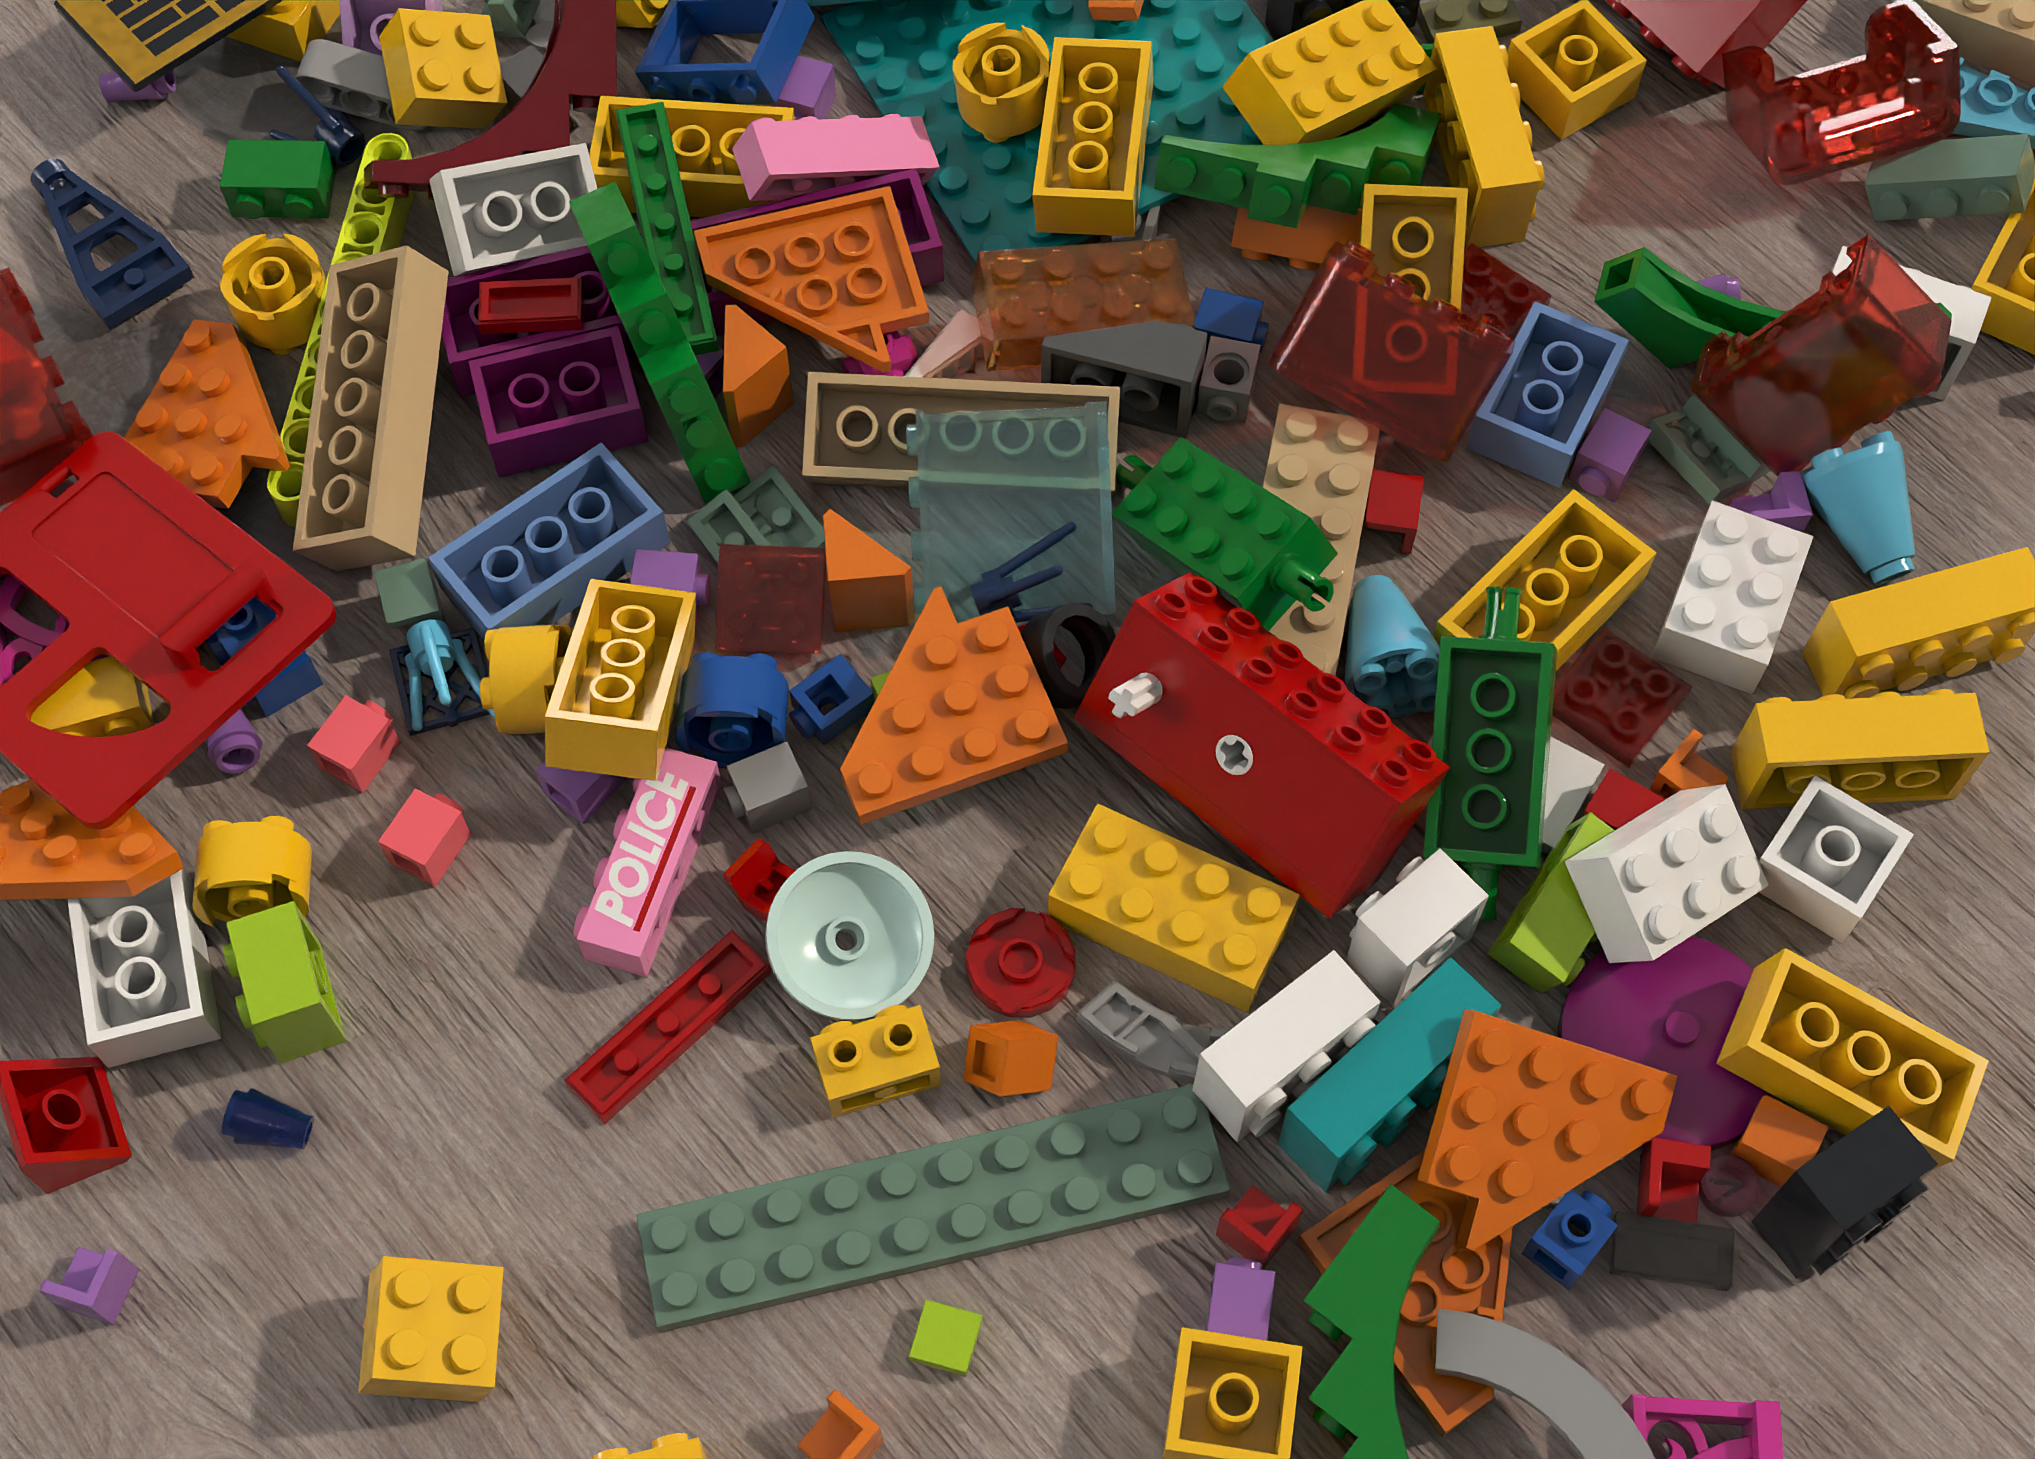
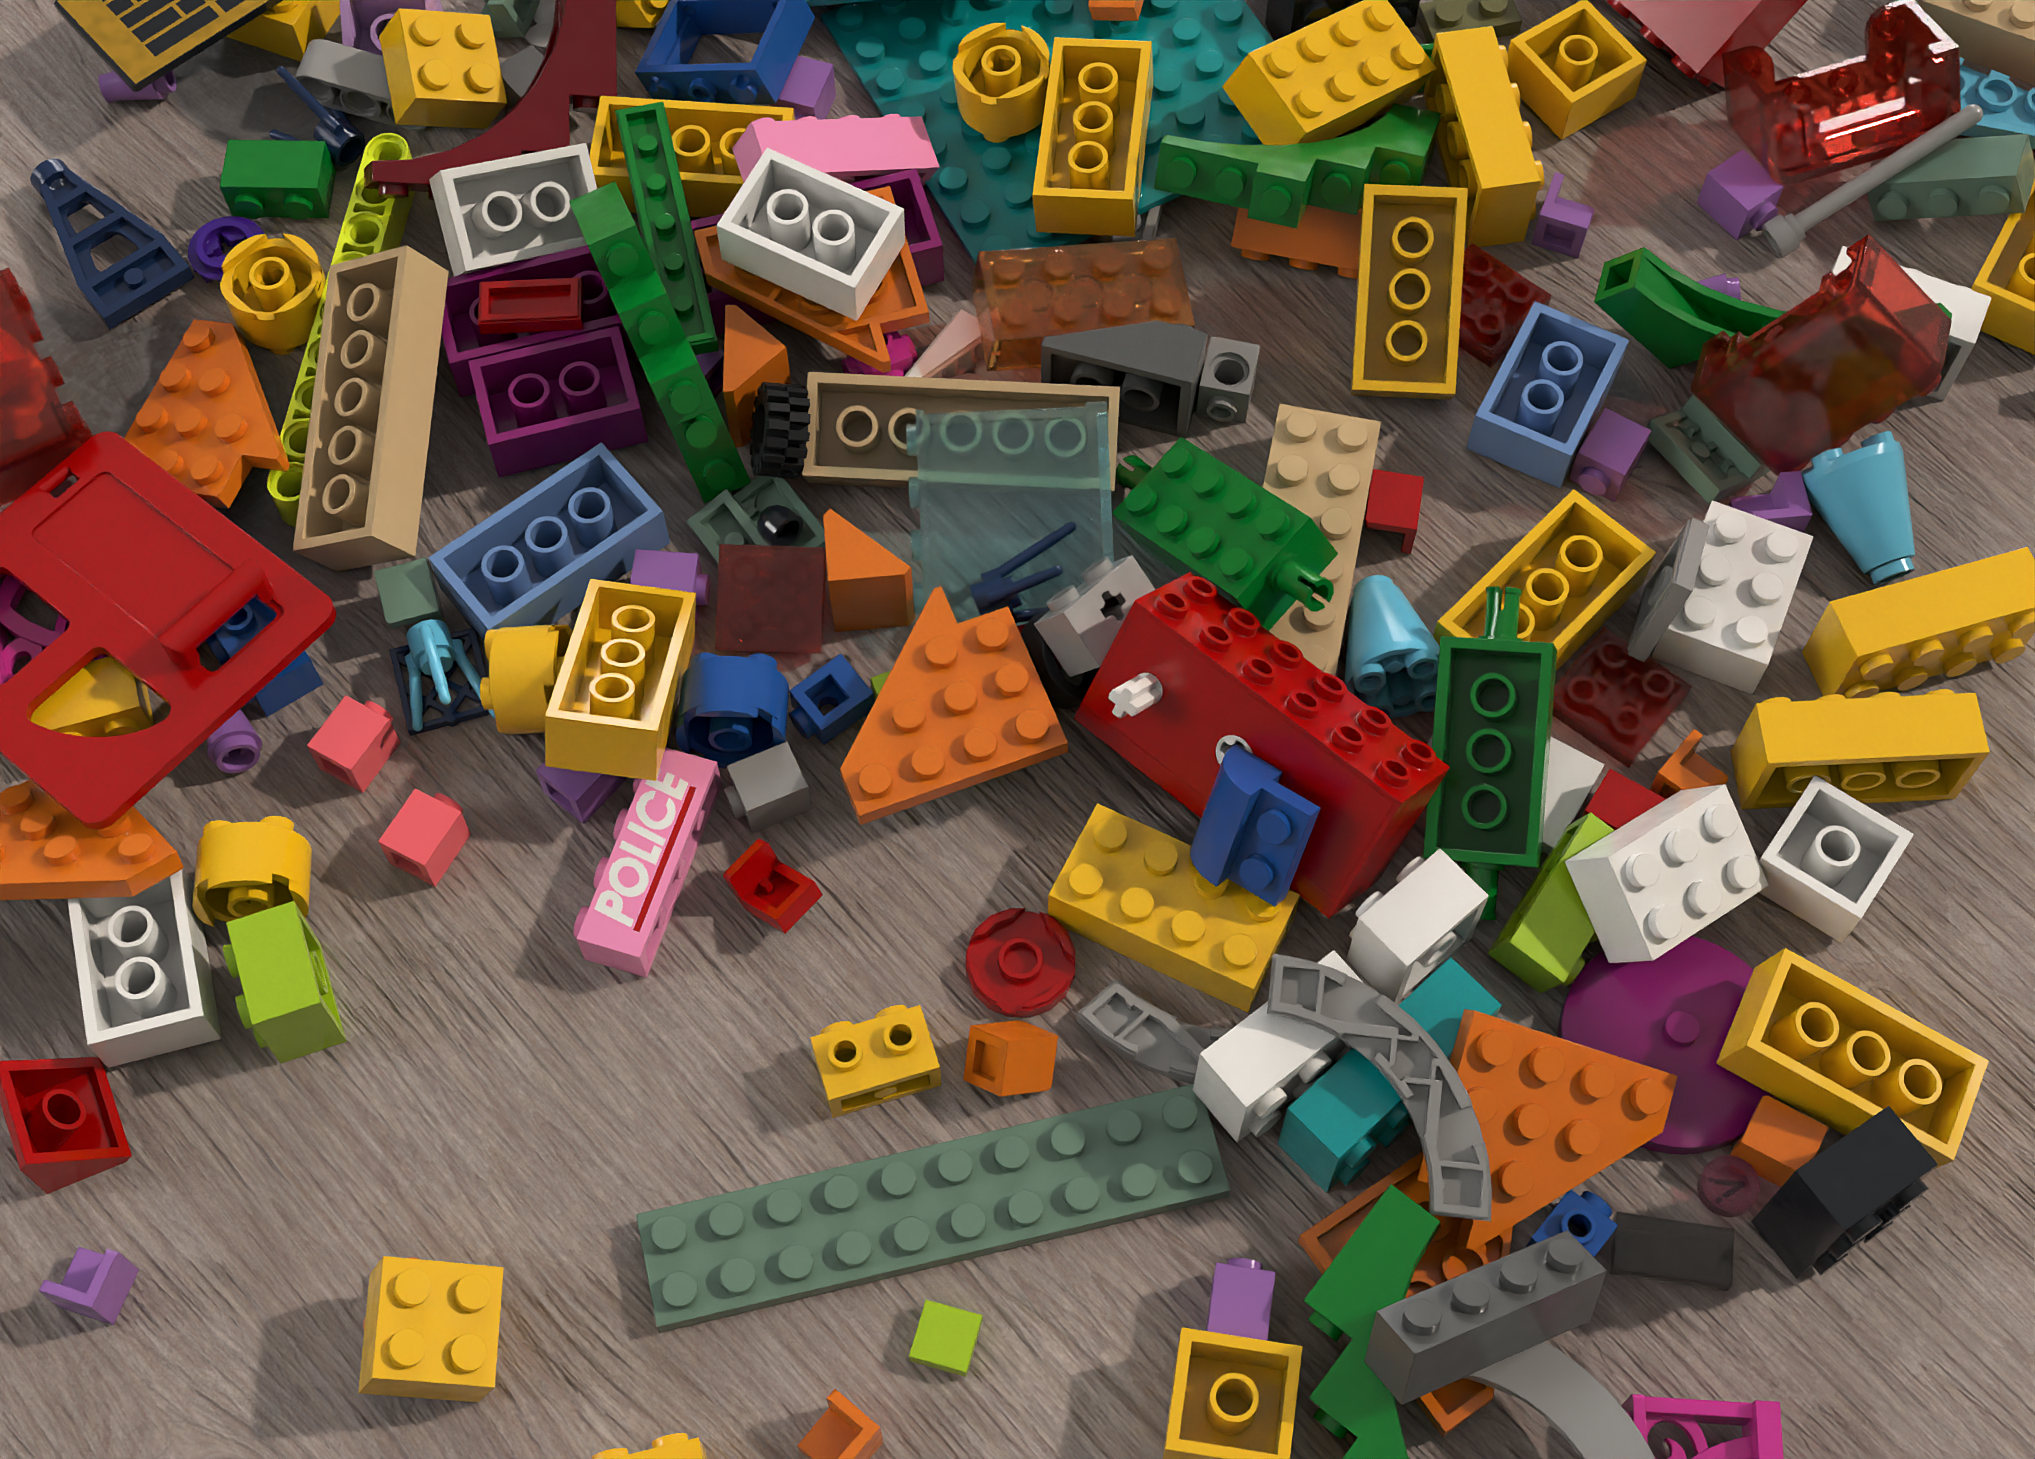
(206, 249): none -> dark purple gear
(265, 1121): clear blue cone -> none
(668, 1026): red tile -> none
(779, 430): none -> black tyre
(779, 525): none -> black hinge
(811, 233): none -> white brick
(873, 905): light aqua dish -> none
(1088, 618): none -> light grey brick
(1231, 318): blue brick -> none
(1252, 828): none -> blue brick
(1258, 1226): red panel -> none
(1391, 352): clear red windscreen -> none
(1411, 1064): none -> light grey tile
(1484, 1316): none -> dark grey brick
(1562, 222): none -> medium lavender panel
(1667, 589): none -> light grey tile
(1671, 1179): red panel -> none
(1740, 195): none -> medium lavender brick
(1787, 231): none -> light grey piece

